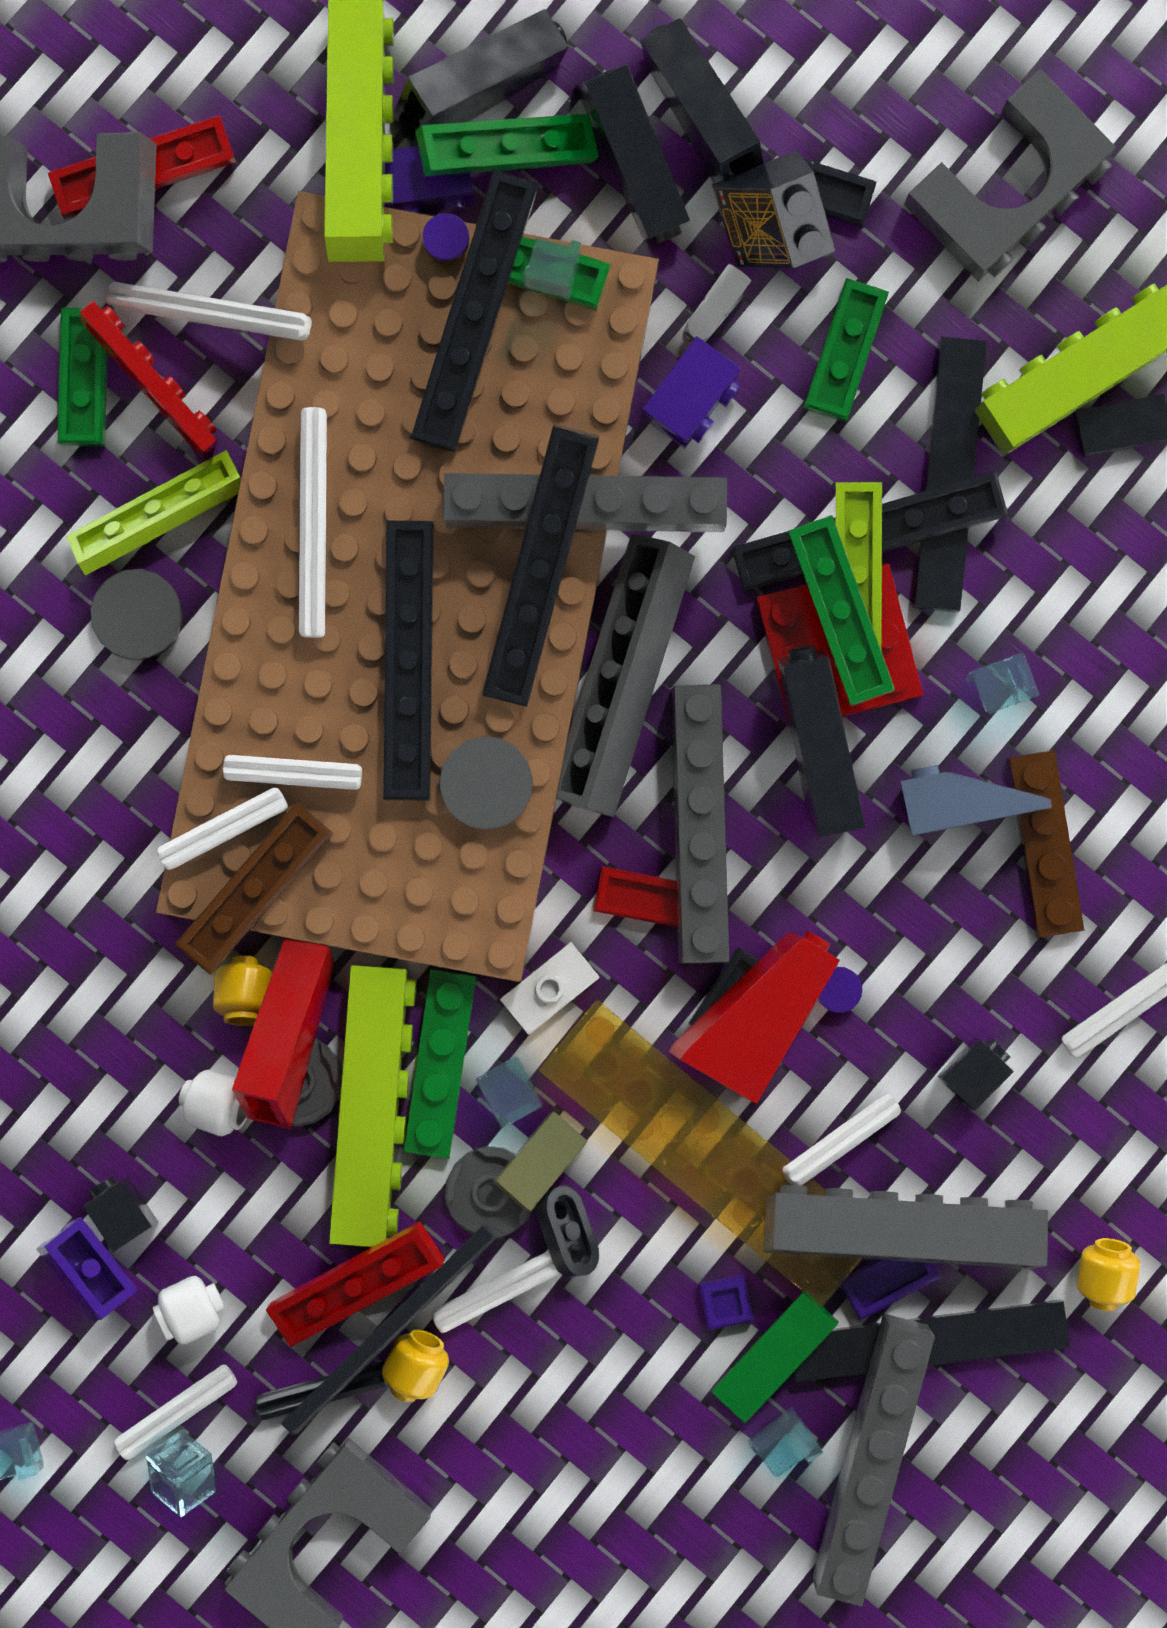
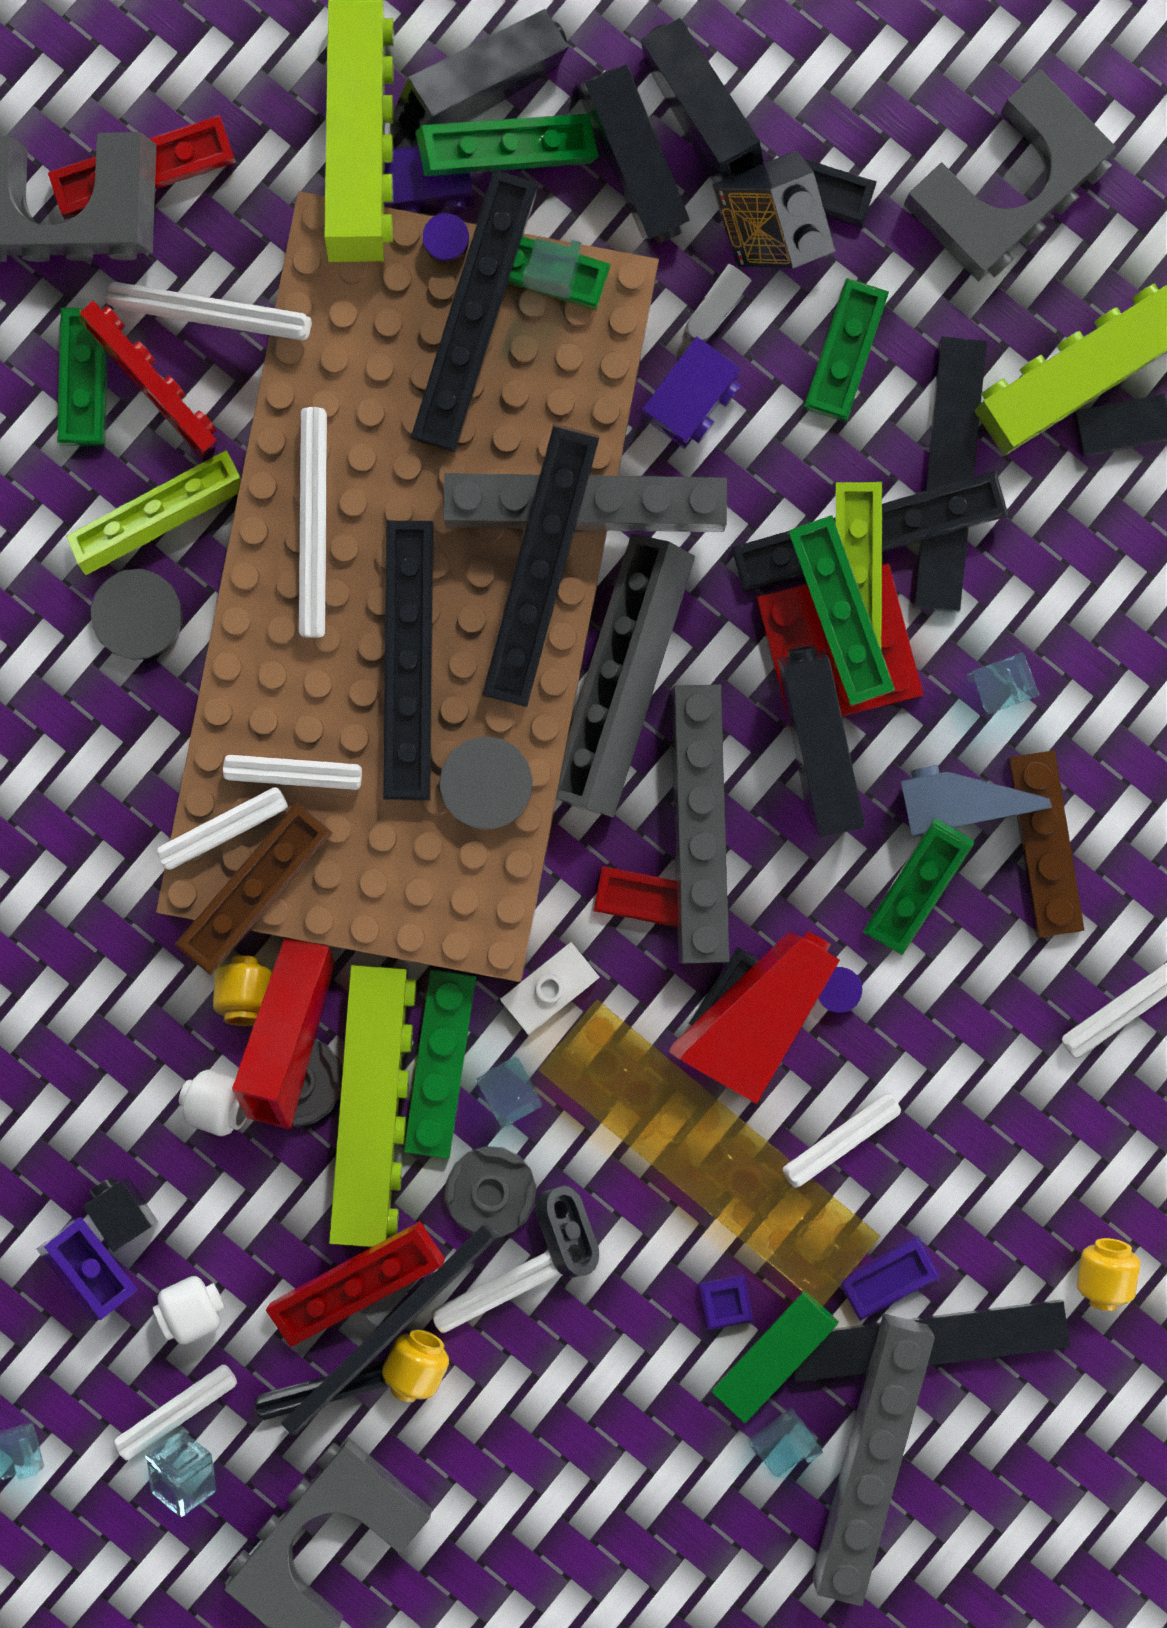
(540, 1161): olive tile -> none
(905, 1229): dark grey brick -> none
(918, 886): none -> green tile
(977, 1072): black brick -> none

